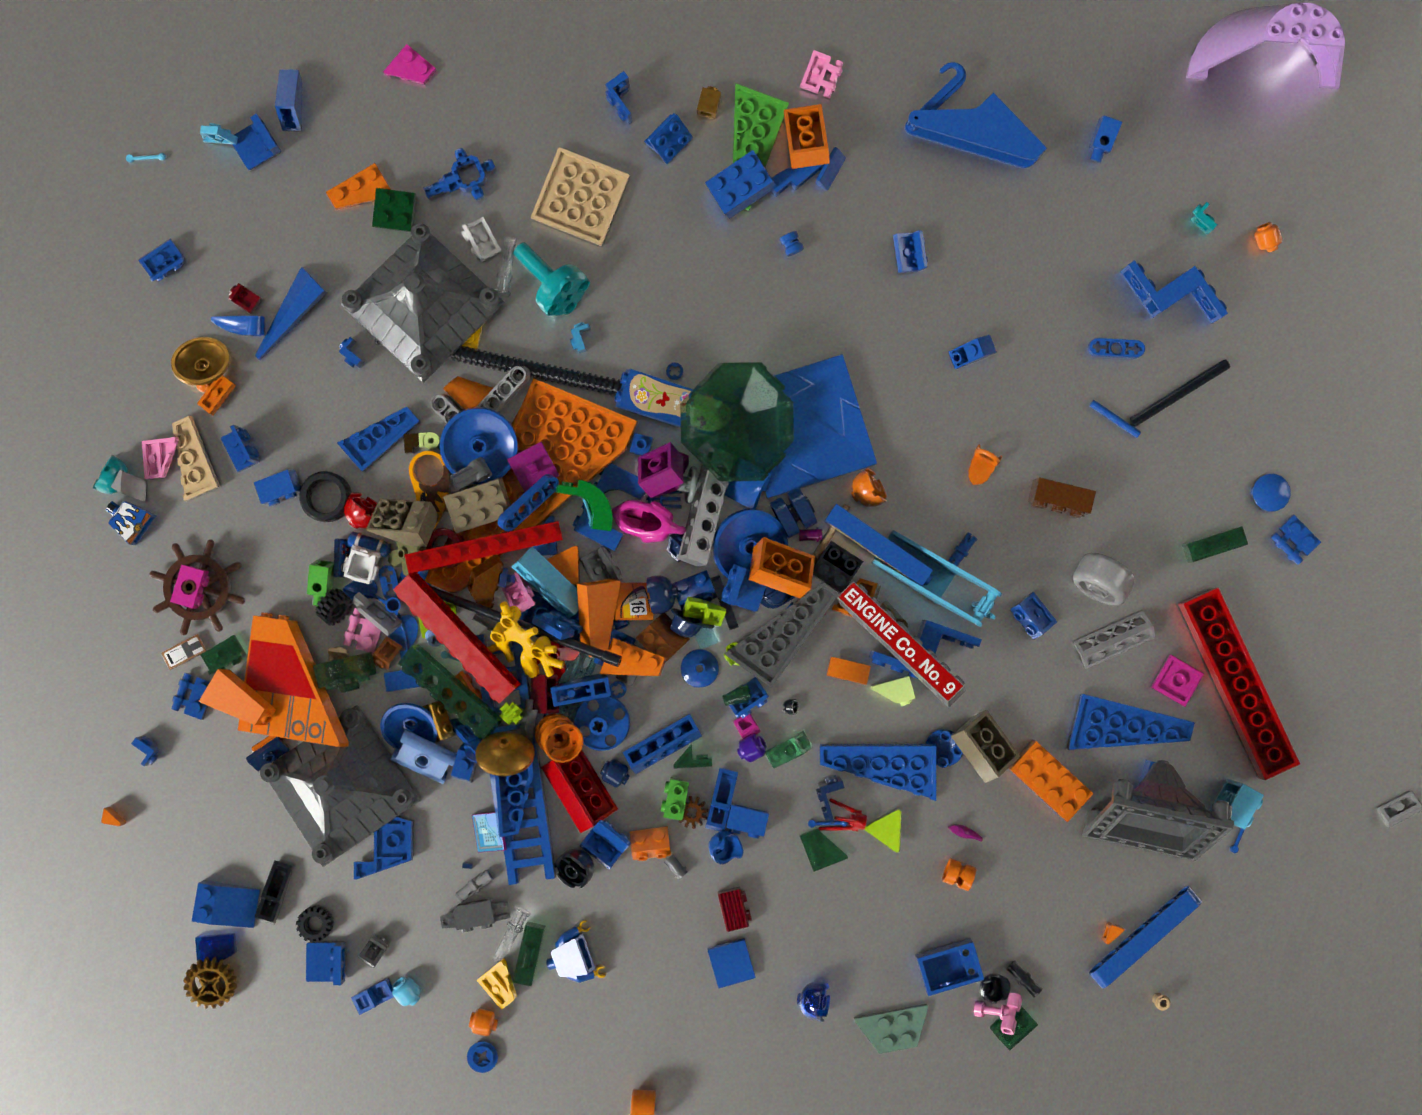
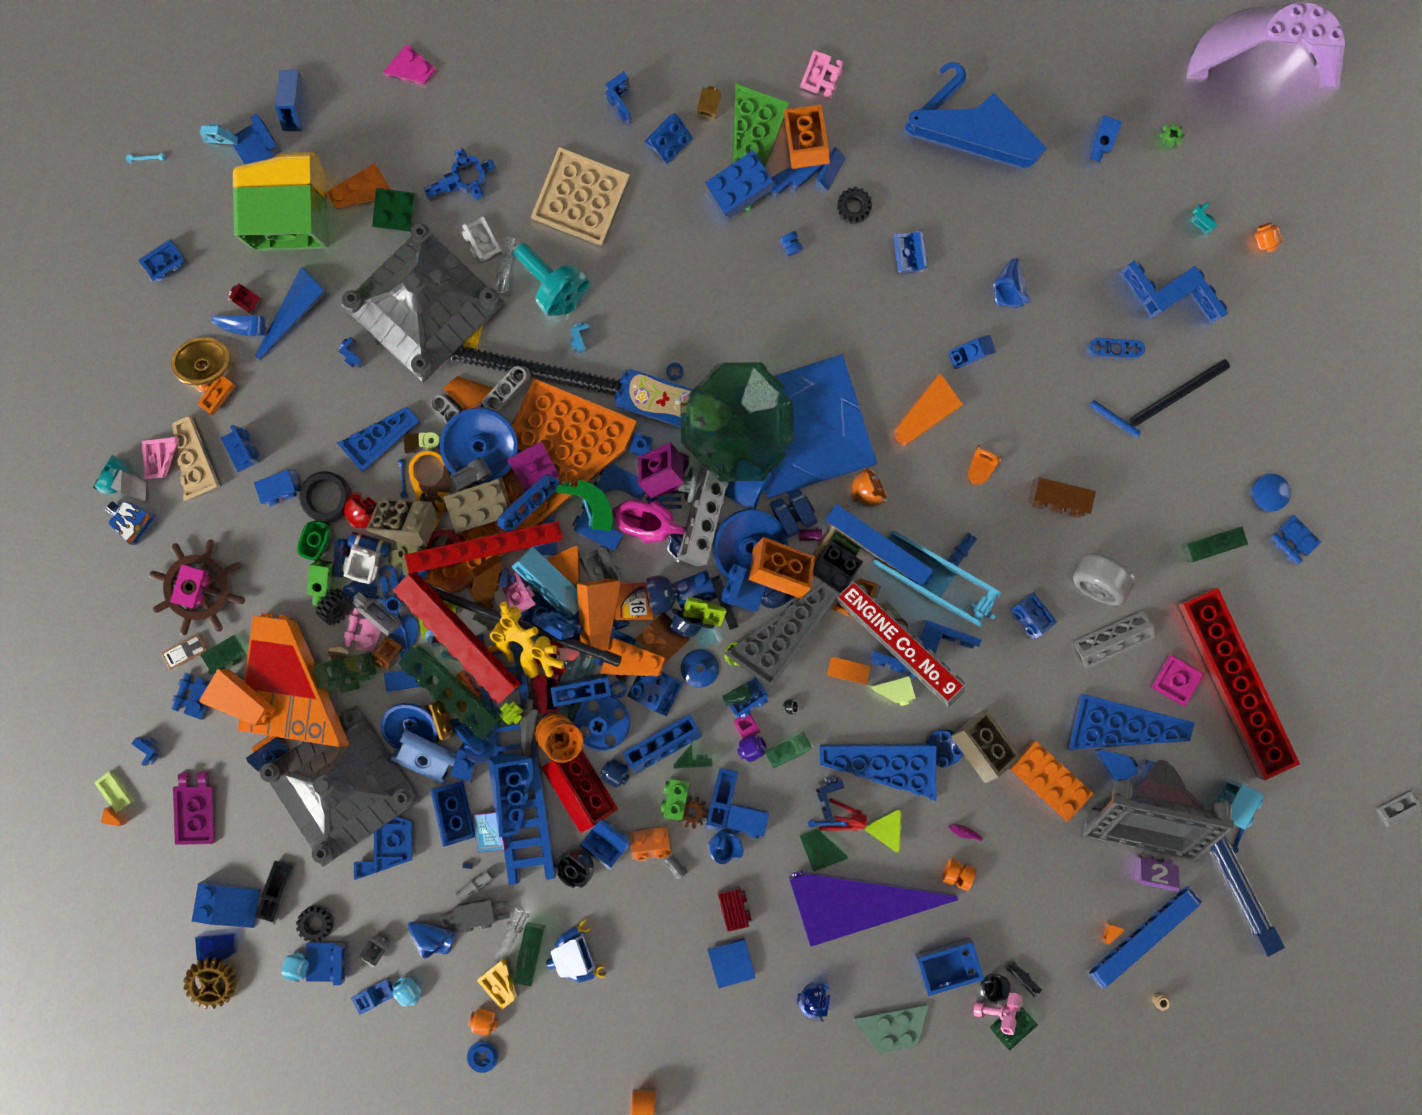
(113, 791): none -> yellowish green tile
(193, 811): none -> magenta tile
(281, 202): none -> bright green piece
(295, 967): none -> medium azure head
(314, 540): none -> green piece
(403, 494): none -> blue hinge
(431, 939): none -> blue hat
(452, 813): none -> blue slope
(505, 753): pearl gold dish -> none
(656, 692): none -> blue bracket
(844, 905): none -> dark purple slope
(846, 544): none -> dark green pin
(854, 216): none -> black tyre
(932, 407): none -> orange slope
(1011, 286): none -> blue hat
(1117, 764): none -> blue slope
(1156, 873): none -> medium lavender slope
(1176, 131): none -> bright green gear
(1263, 931): none -> dark blue brick

